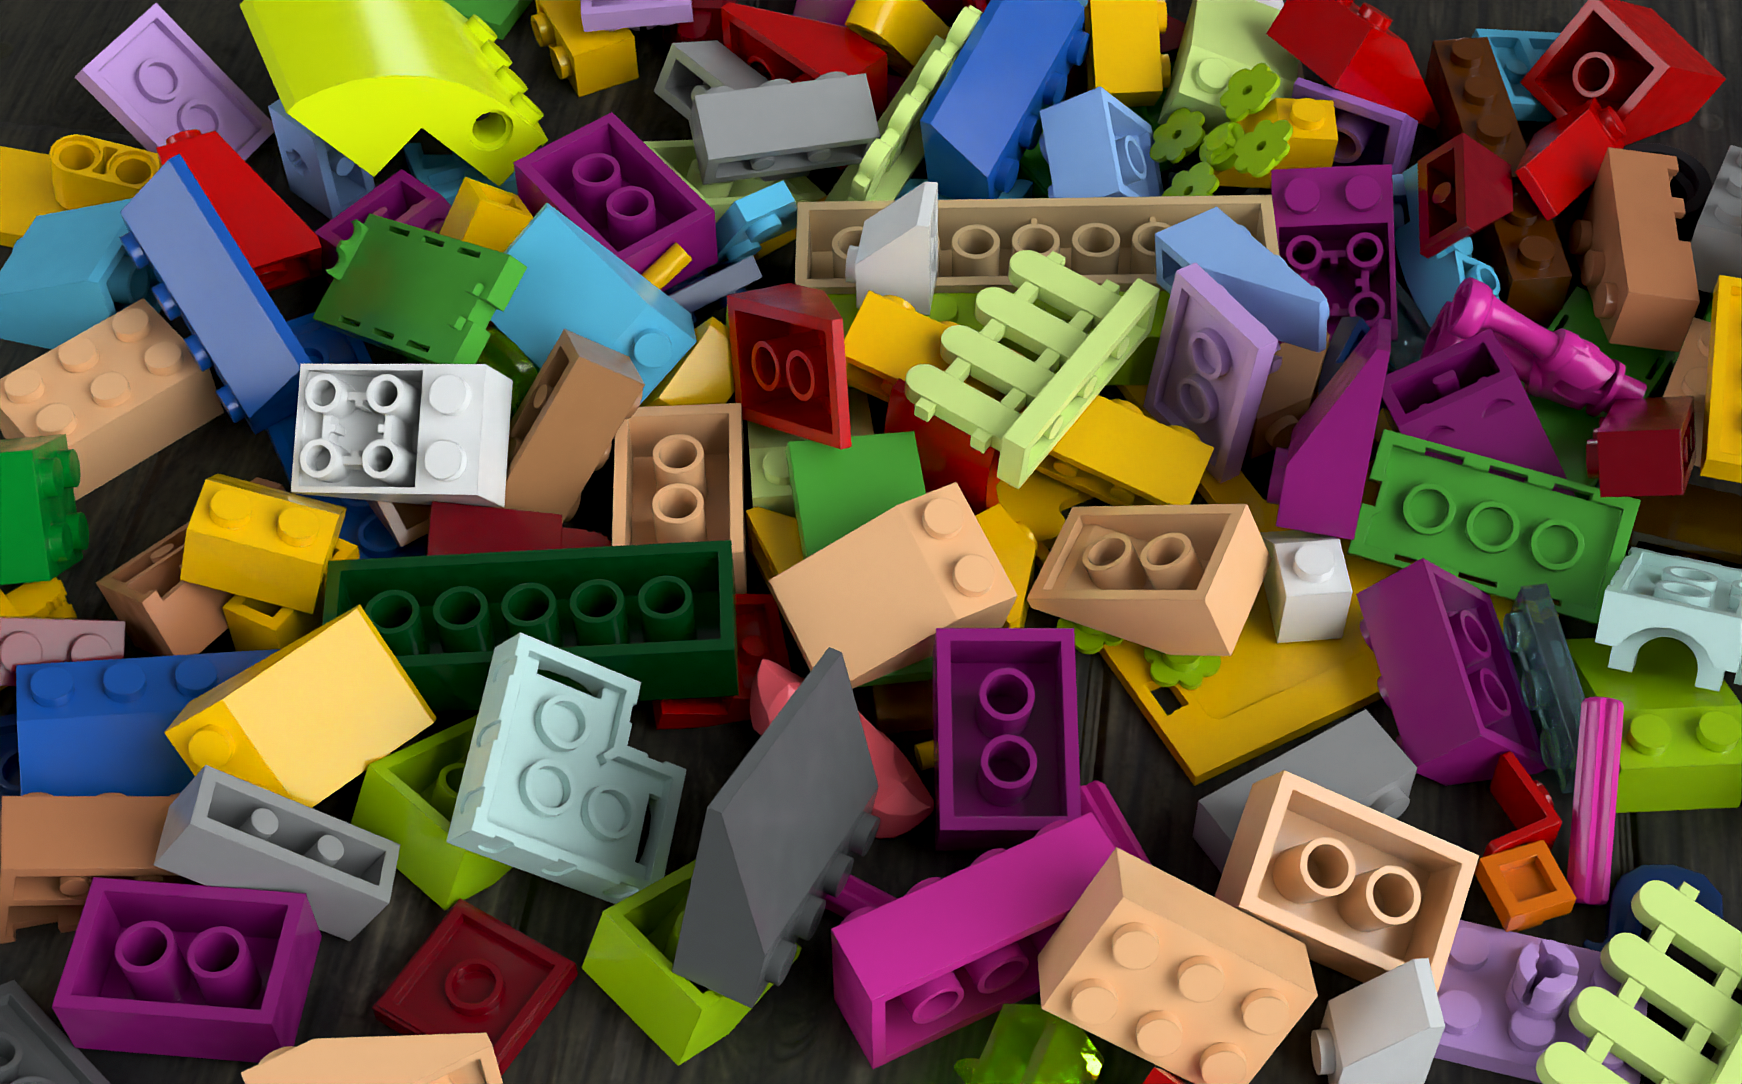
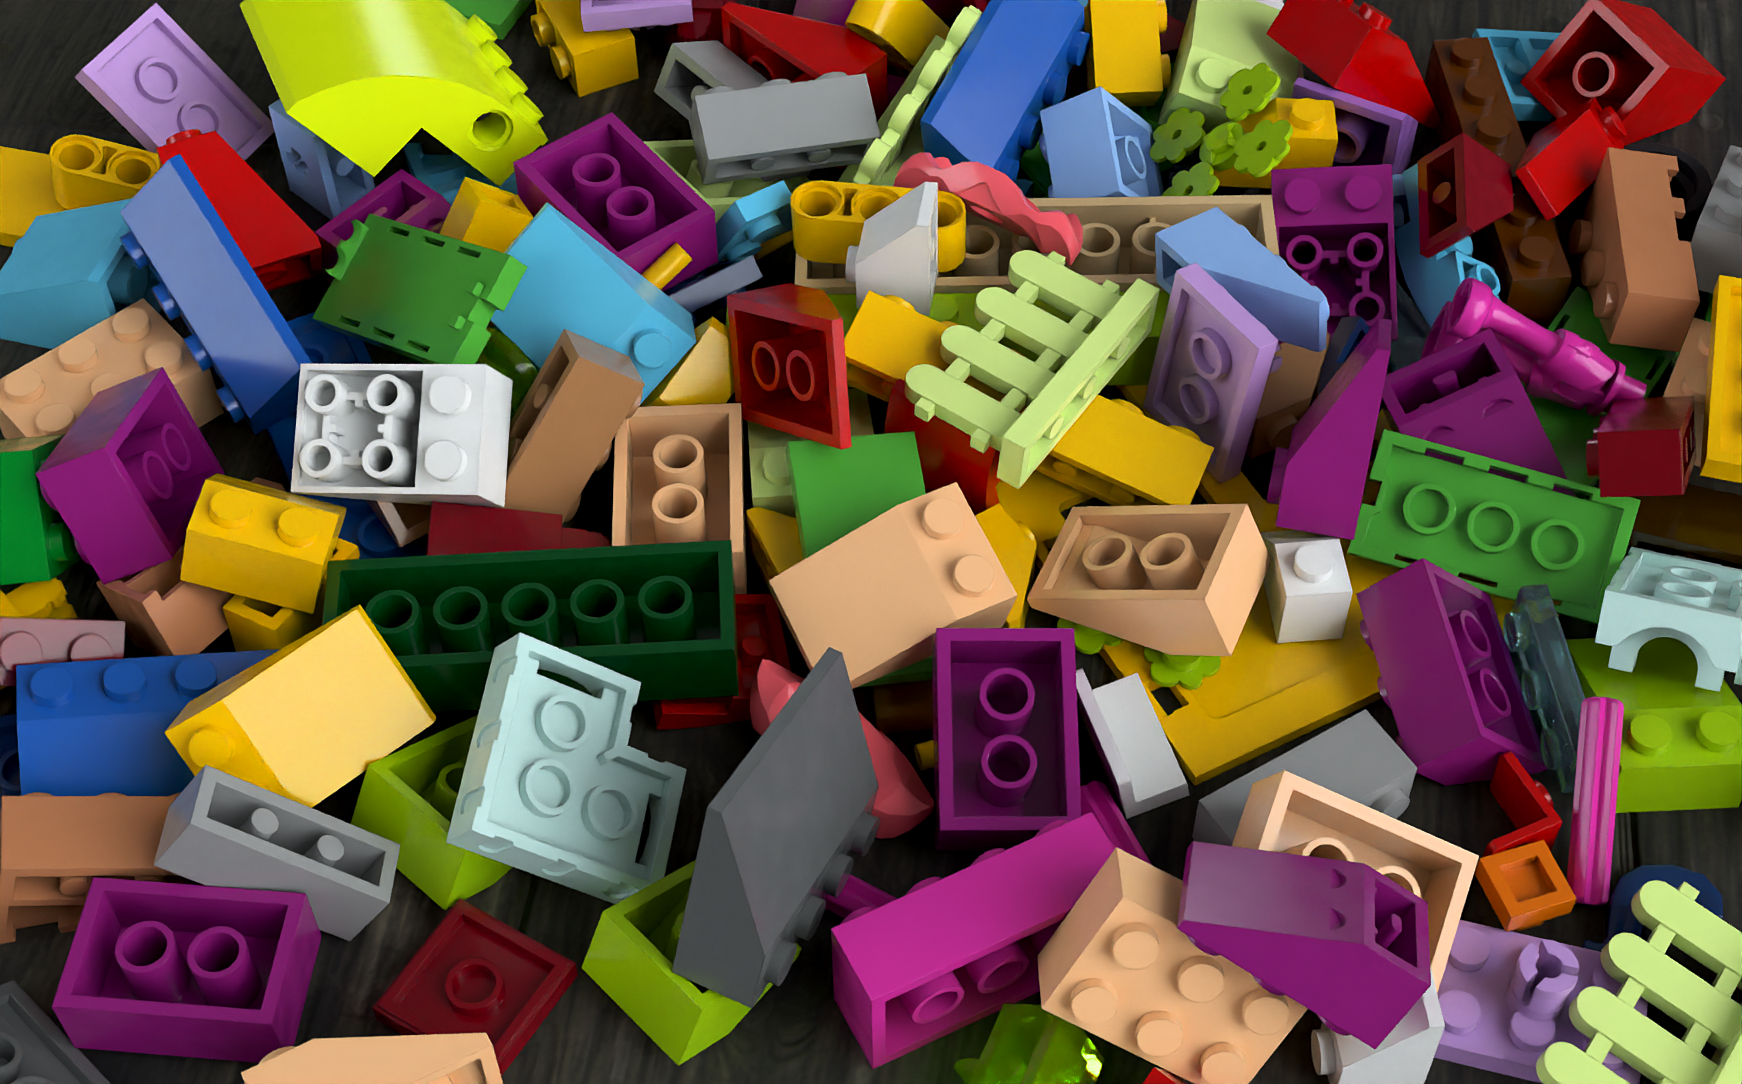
(129, 475): none -> magenta brick
(832, 217): none -> yellow beam
(997, 200): none -> coral piece
(1130, 744): none -> white panel
(1311, 931): none -> magenta slope

